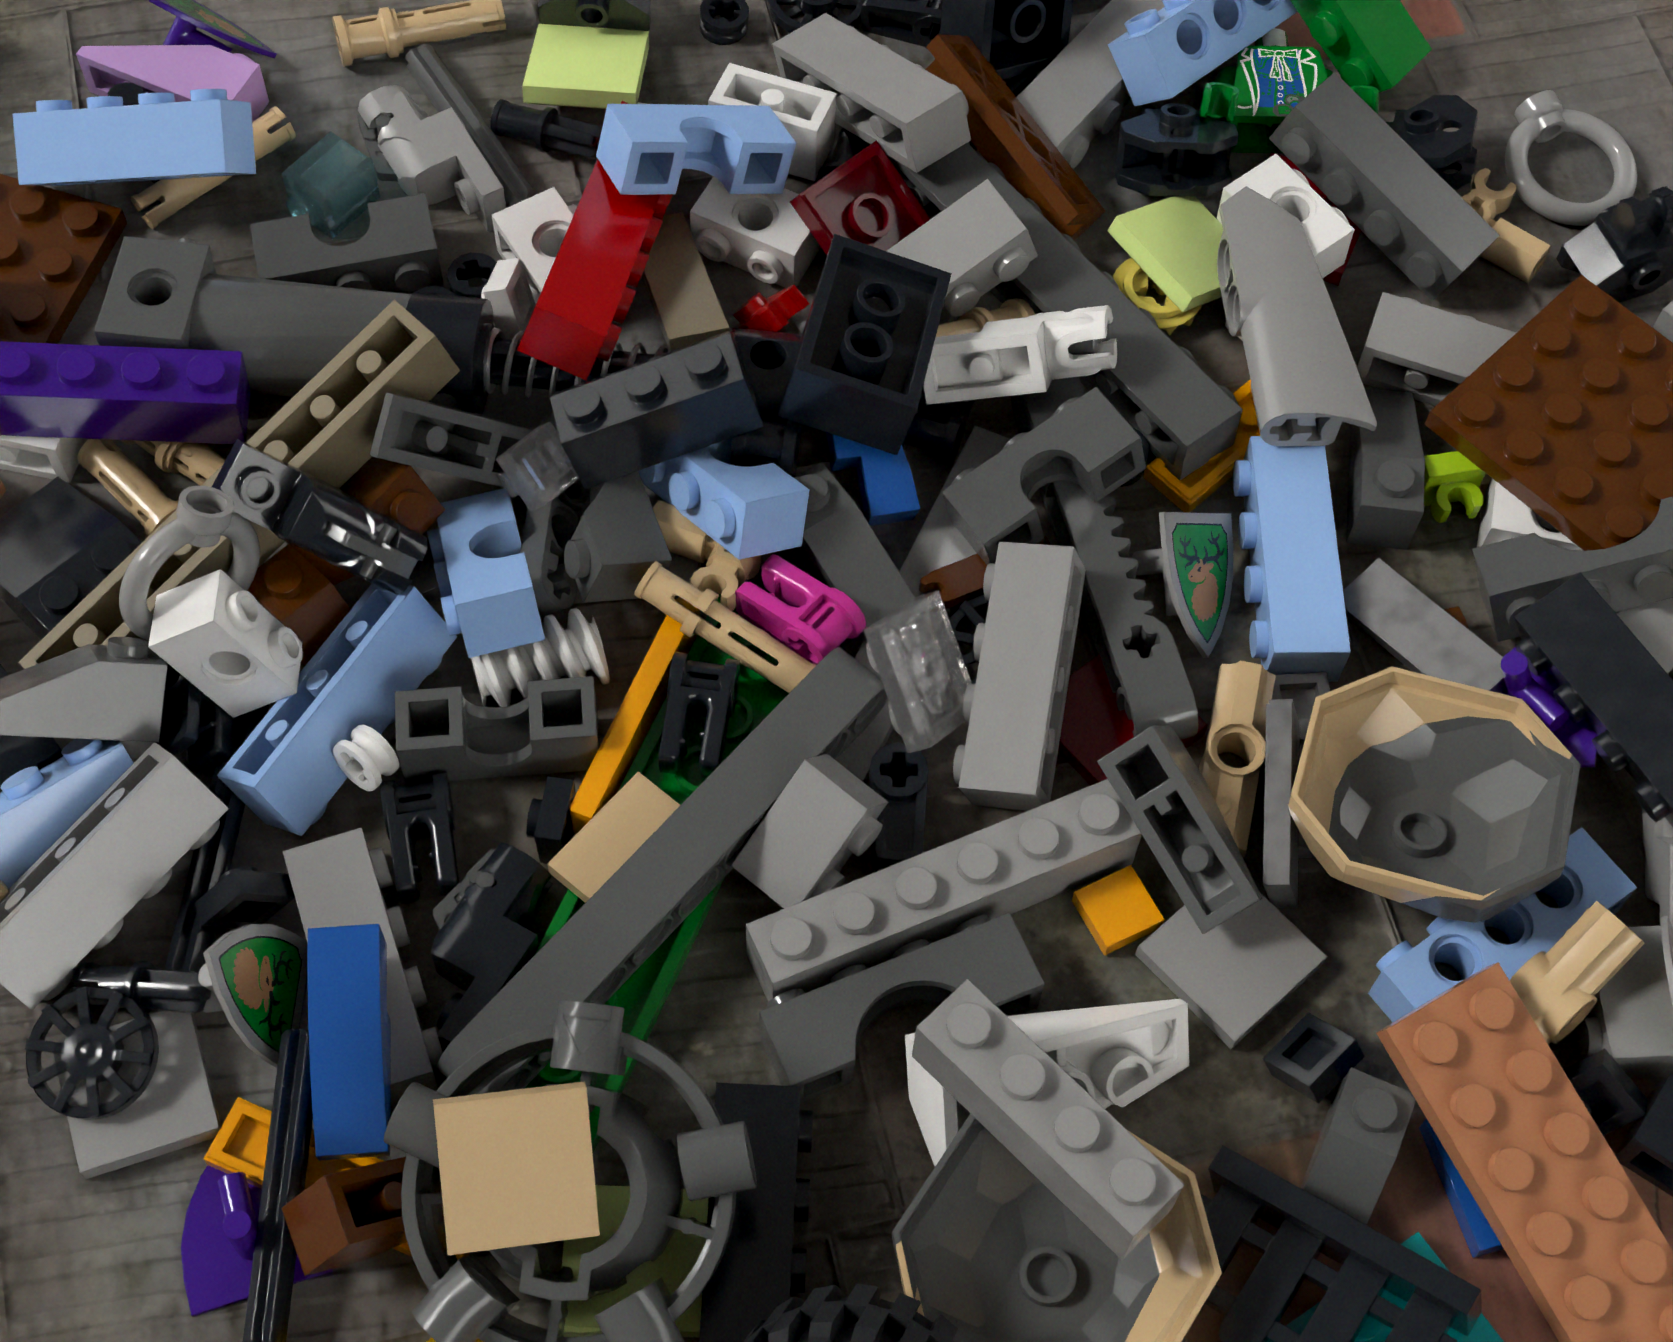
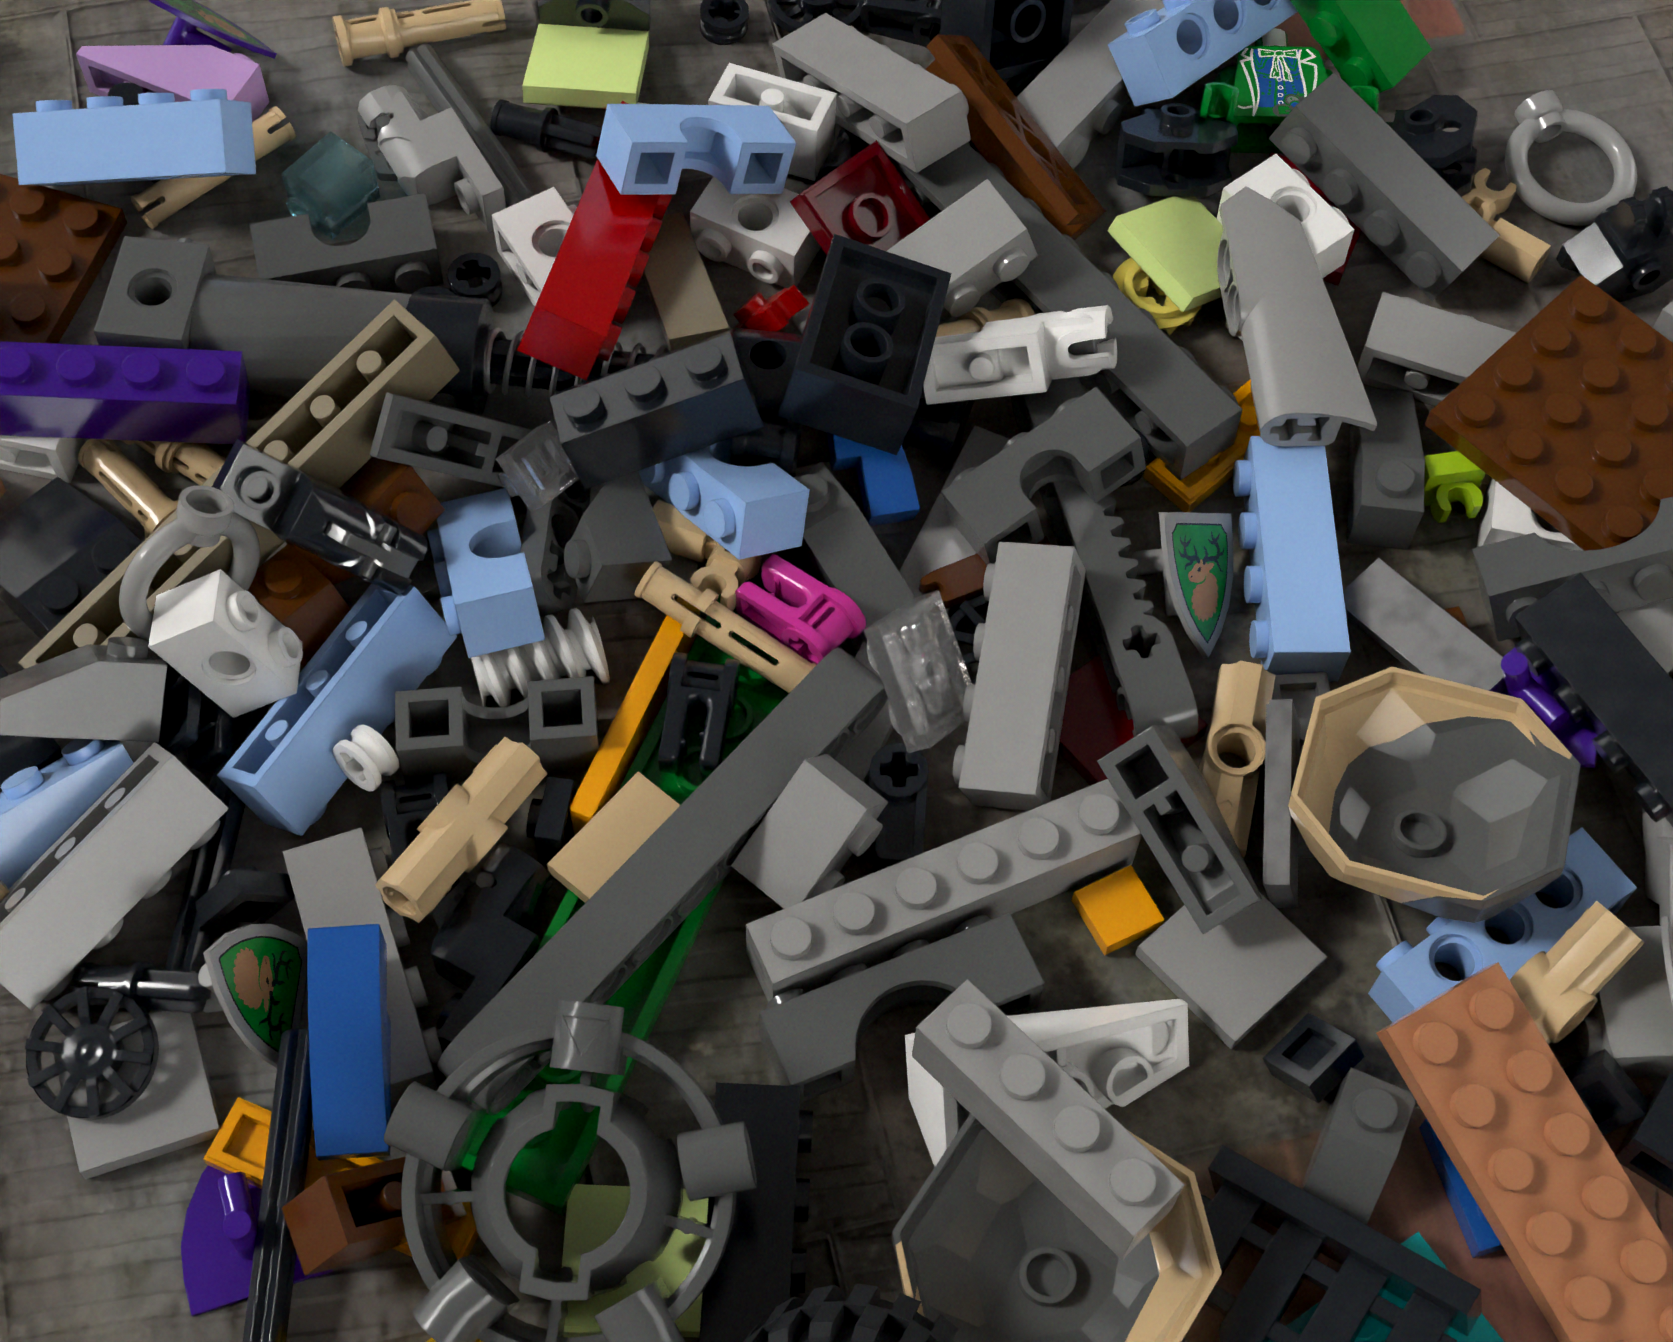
(461, 829): none -> tan piece
(509, 297): white plate -> none
(516, 1167): tan tile -> none

